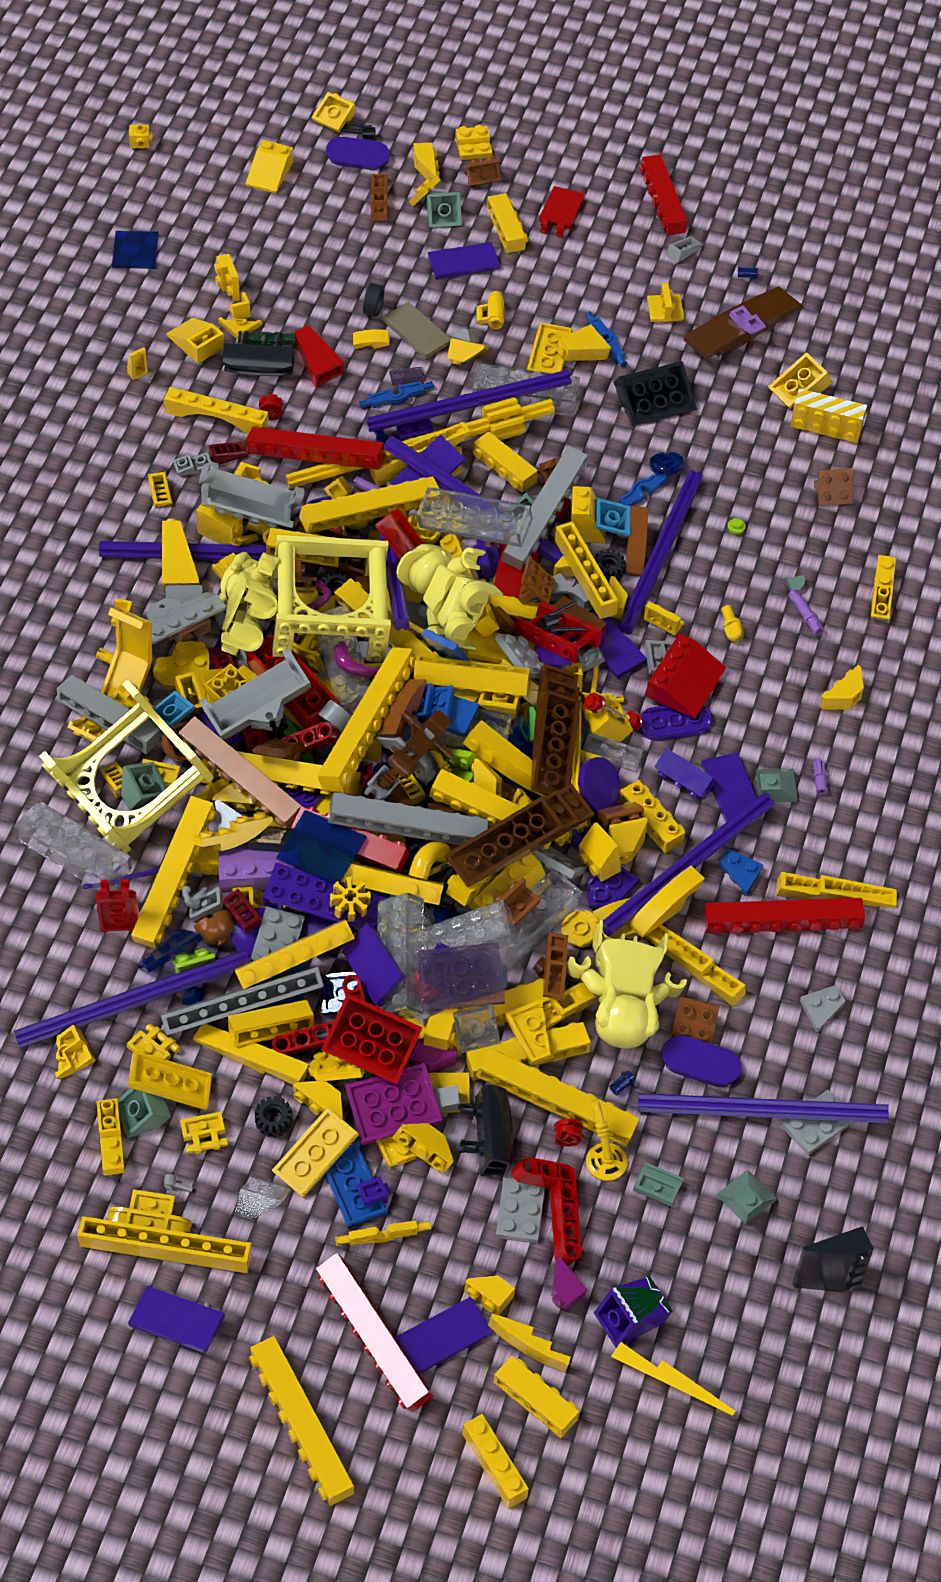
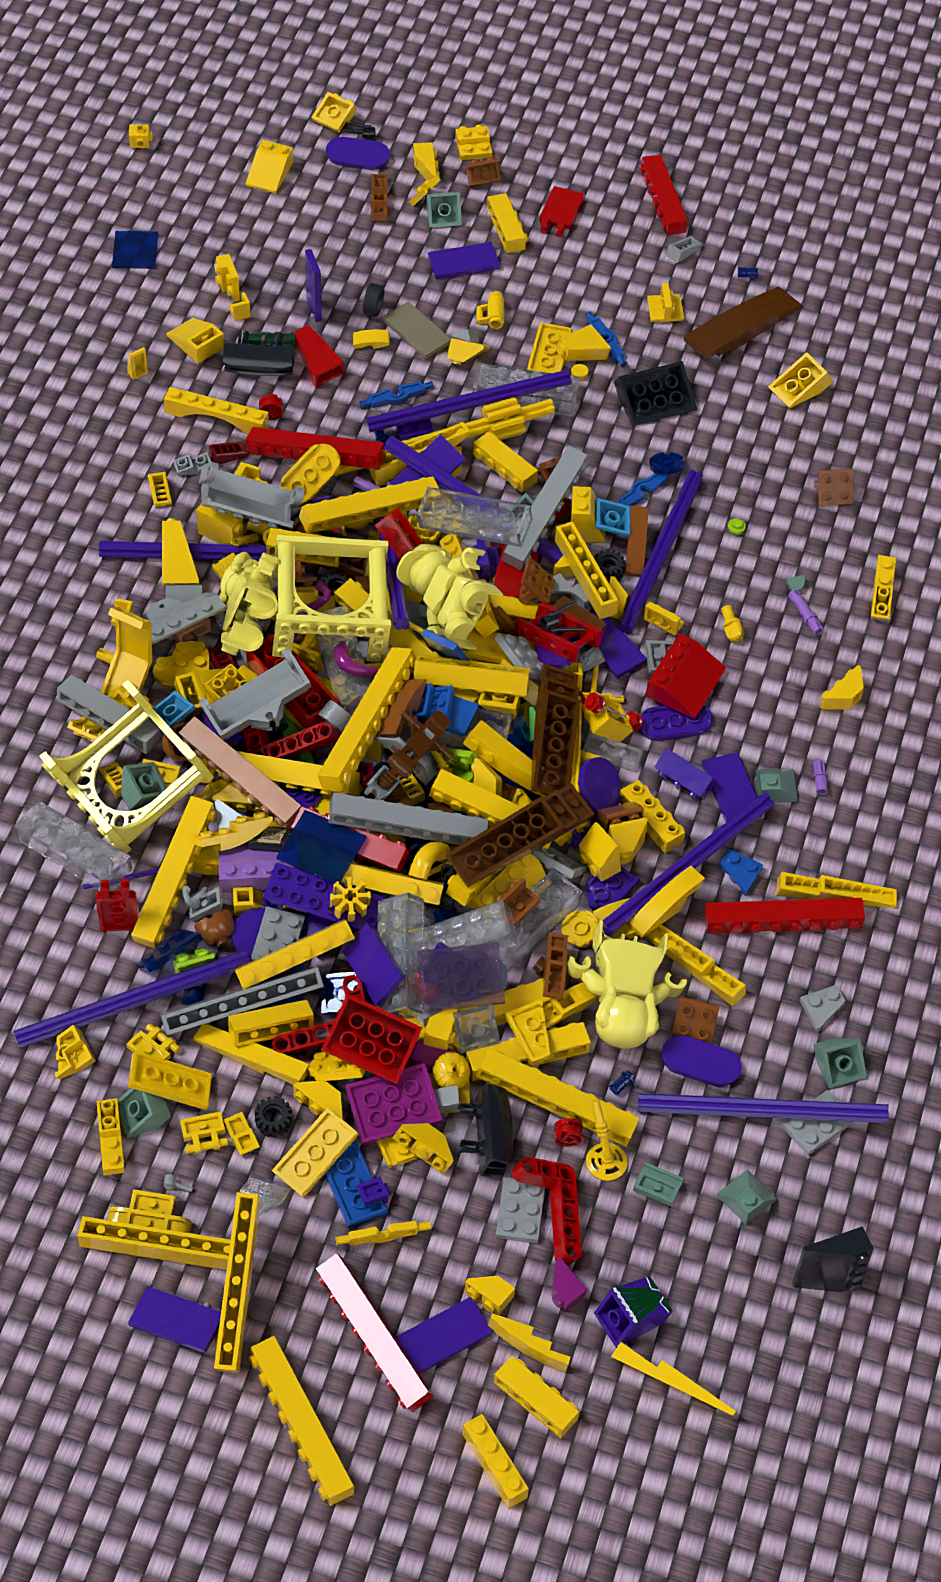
(236, 325): yellow tile -> none
(237, 1283): none -> yellow brick
(241, 1133): none -> yellow slope
(250, 925): dark red slope -> none
(281, 749): reddish brown slope -> none
(312, 471): none -> yellow tile
(313, 285): none -> dark purple tile
(338, 488): yellow panel -> none
(407, 375): clear purple tile -> none
(444, 1073): none -> yellow hair
(579, 370): none -> yellow tile
(746, 321): medium lavender slope -> none
(828, 415): yellow brick -> none
(840, 1061): none -> sand green slope

